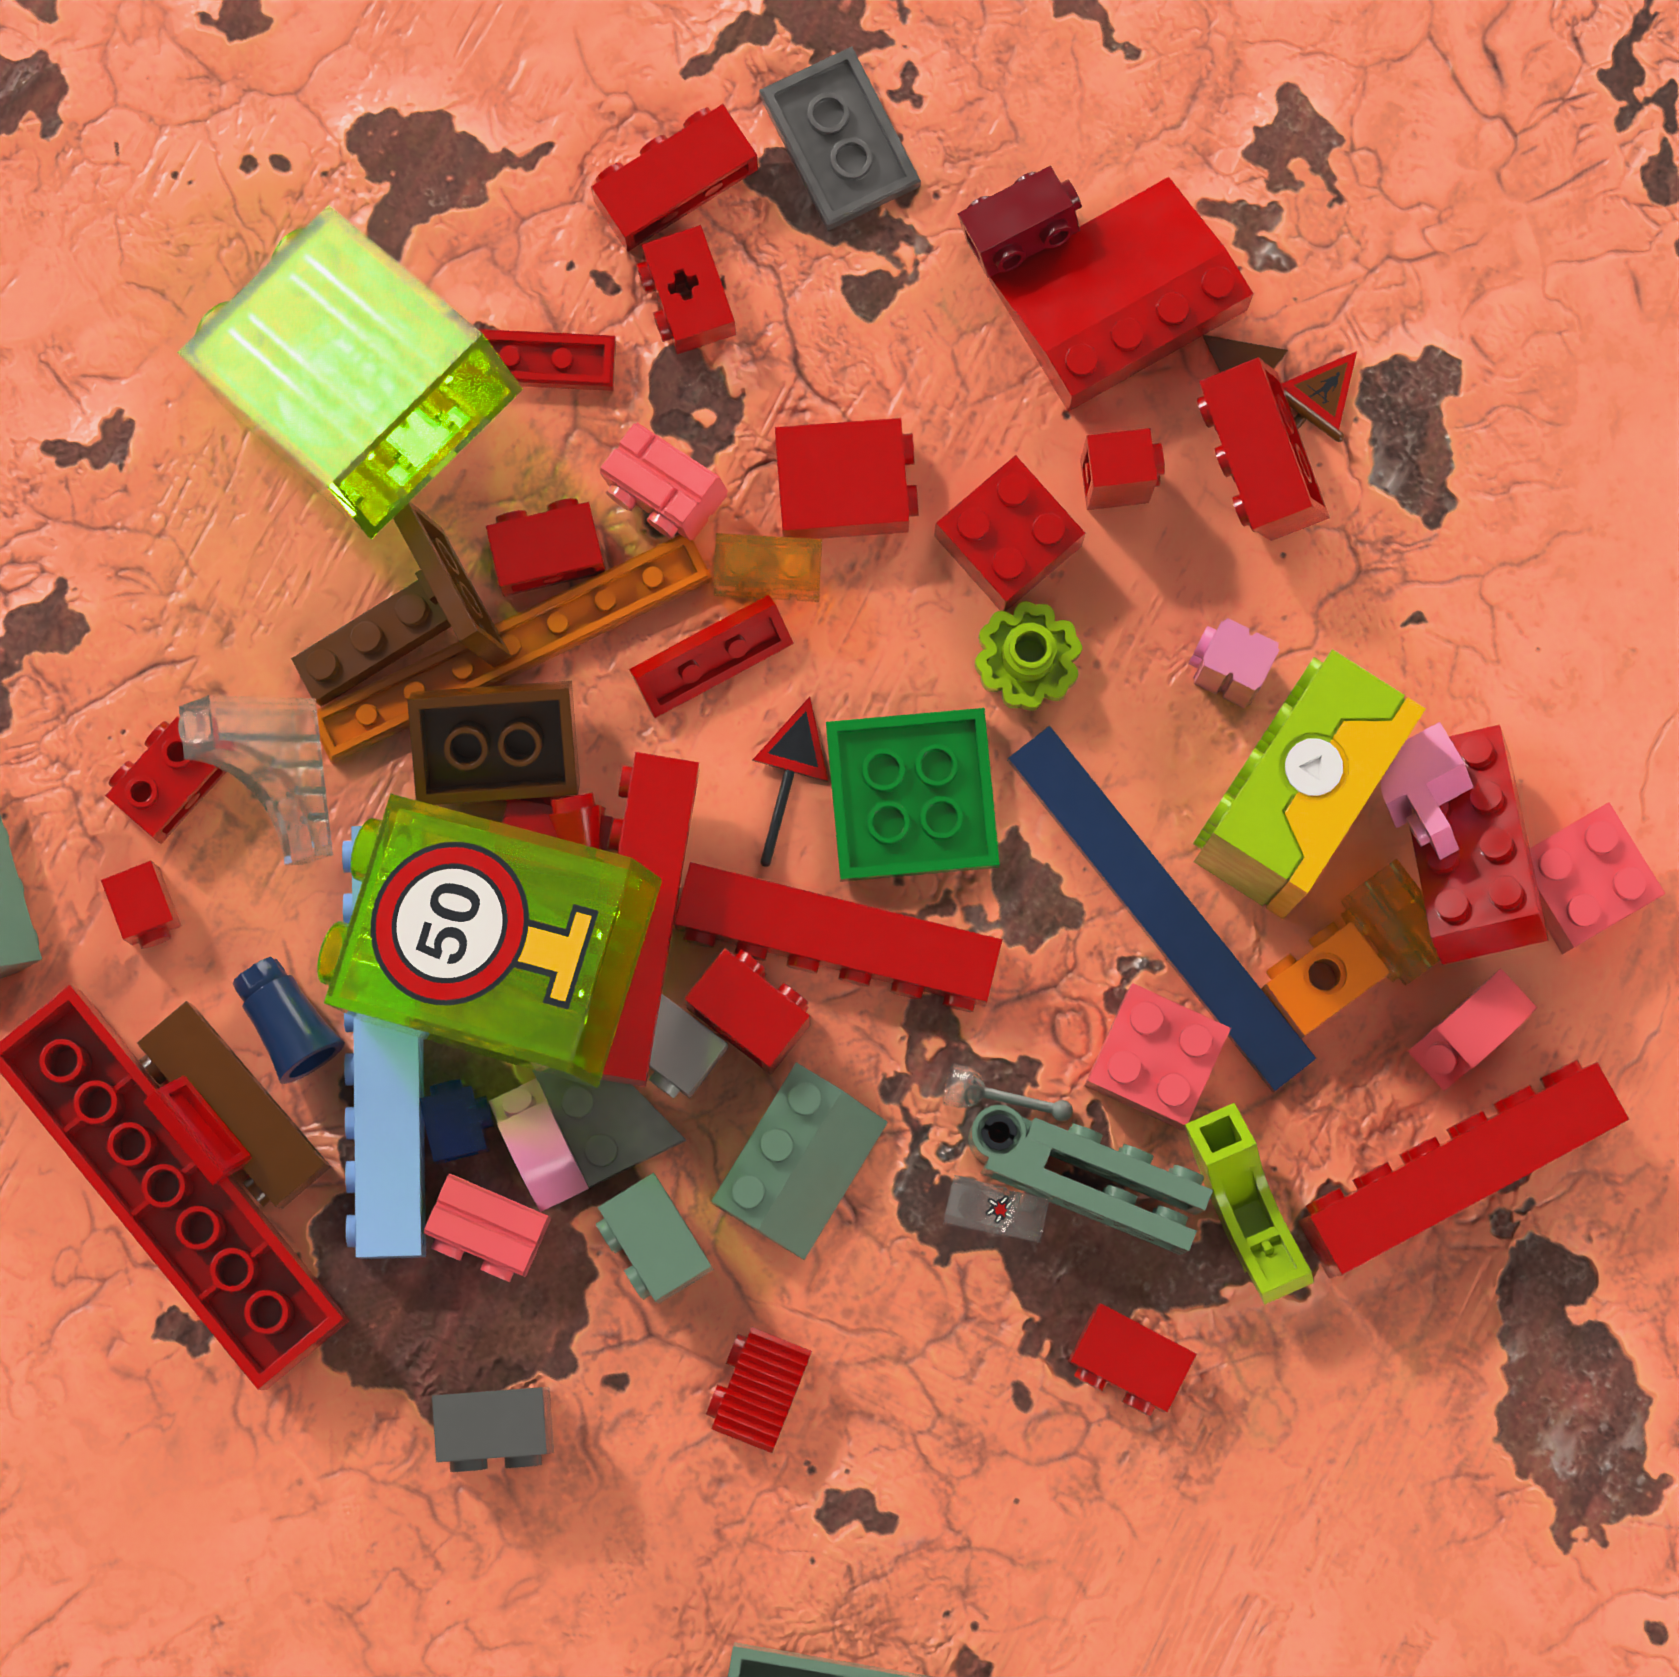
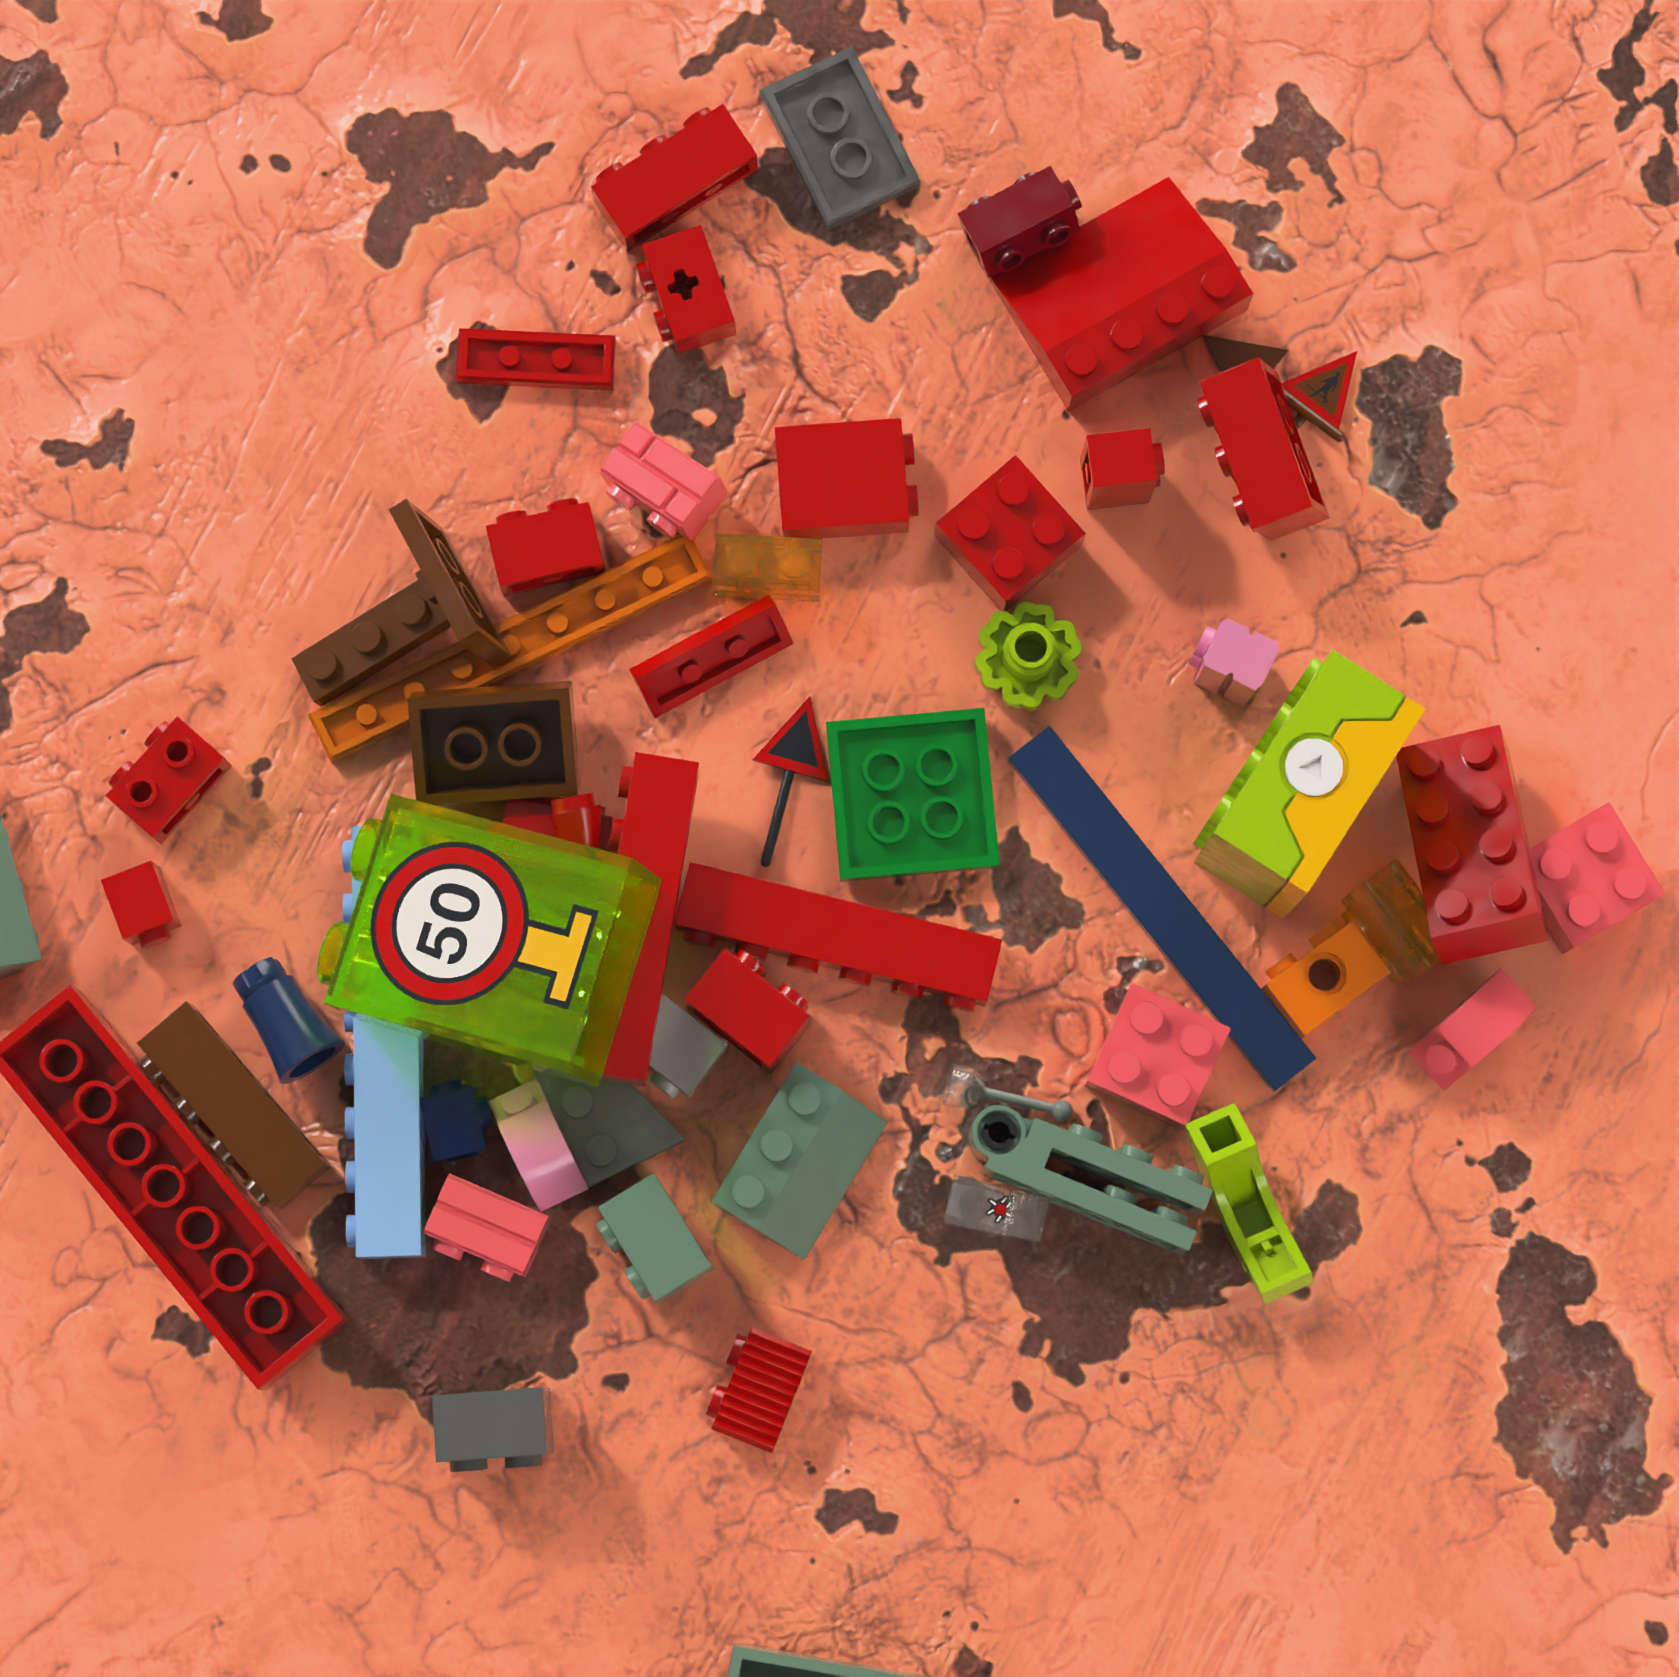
(198, 1129): red tile -> none
(275, 754): clear arch -> none
(350, 370): clear neon green brick -> none
(1131, 1359): red brick -> none
(1422, 779): bright pink brick -> none
(1463, 1170): red brick -> none

